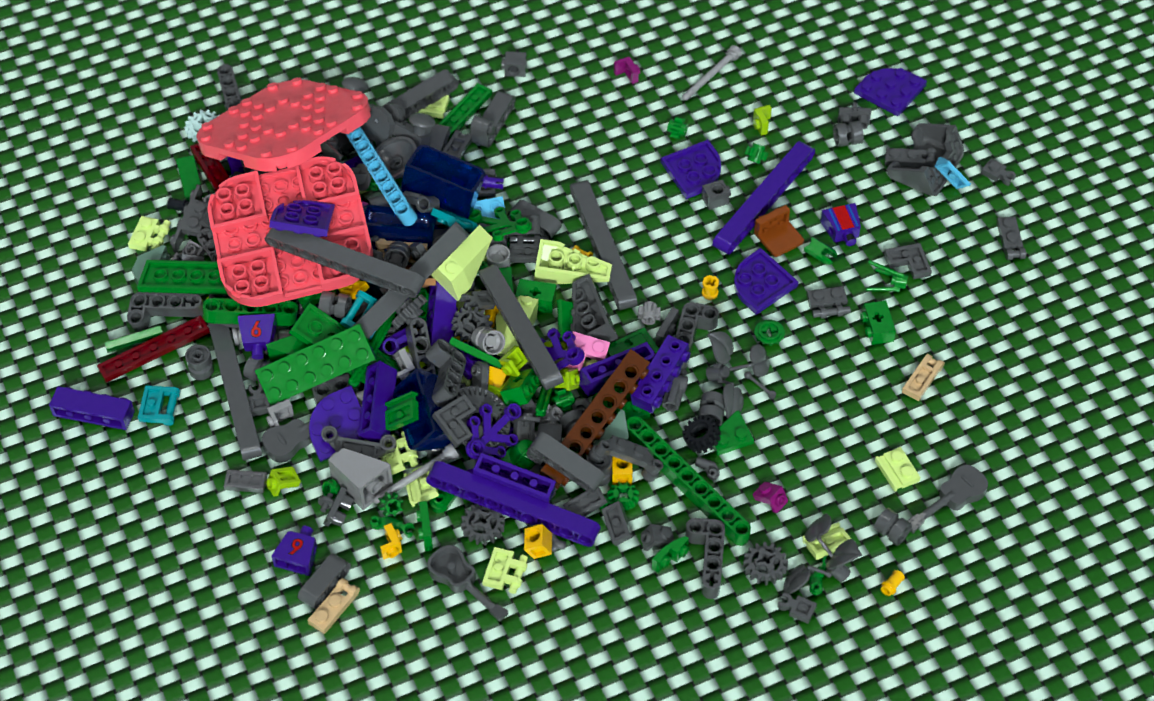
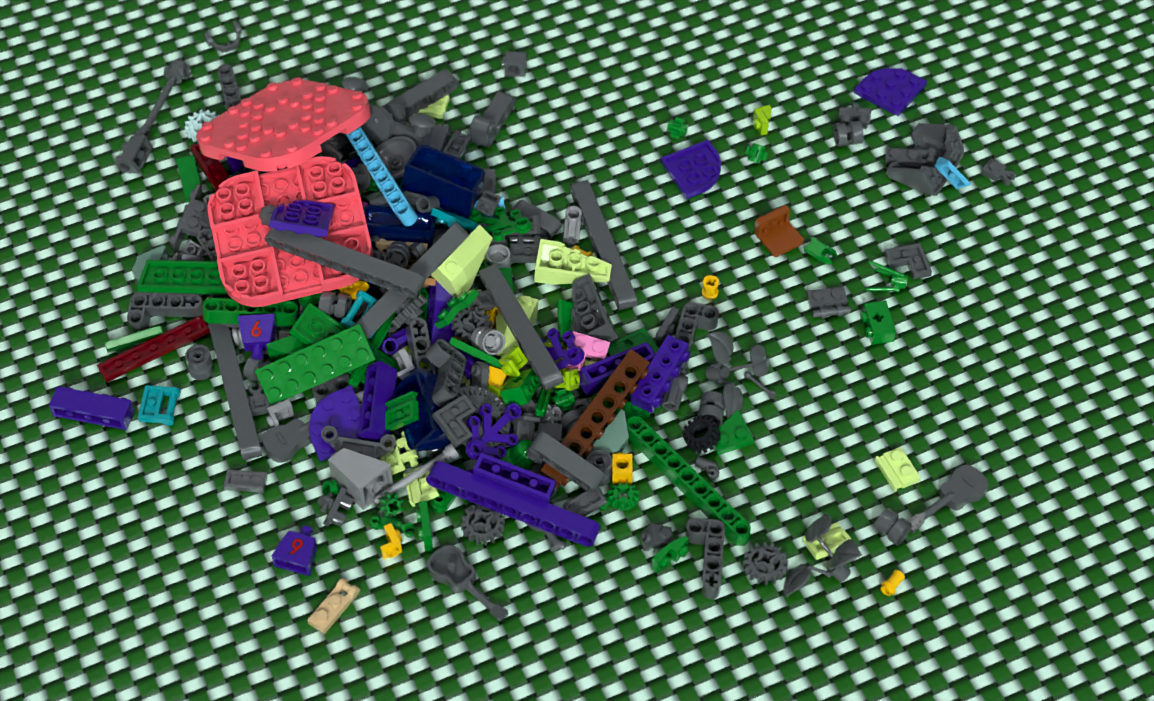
(139, 147): none -> dark grey bar
(145, 231): yellowish green plate -> none
(176, 204): black pin -> none
(225, 48): none -> dark grey piece
(266, 213): none -> dark grey piece
(281, 479): lime bracket -> none
(323, 580): dark grey beam -> none
(455, 305): none -> green plate
(466, 107): green plate -> none
(488, 203): none -> dark grey bracket
(491, 182): dark purple pin -> none
(498, 569): yellowish green plate -> none
(538, 541): yellow brick -> none
(539, 290): green brick -> none
(572, 226): none -> light grey piece
(617, 523): dark grey plate -> none
(628, 67): magenta bracket -> none
(628, 452): dark grey plate -> none
(649, 313): light grey gear -> none
(716, 194): dark grey brick -> none
(733, 53): light grey piece -> none
(762, 281): dark purple plate -> none
(763, 197): dark purple beam -> none
(772, 495): magenta bracket -> none
(774, 327): green gear -> none
(799, 609): dark grey plate -> none
(815, 581): green arm -> none
(842, 223): dark purple torso -> none
(922, 377): tan plate -> none
(1010, 238): dark grey plate -> none

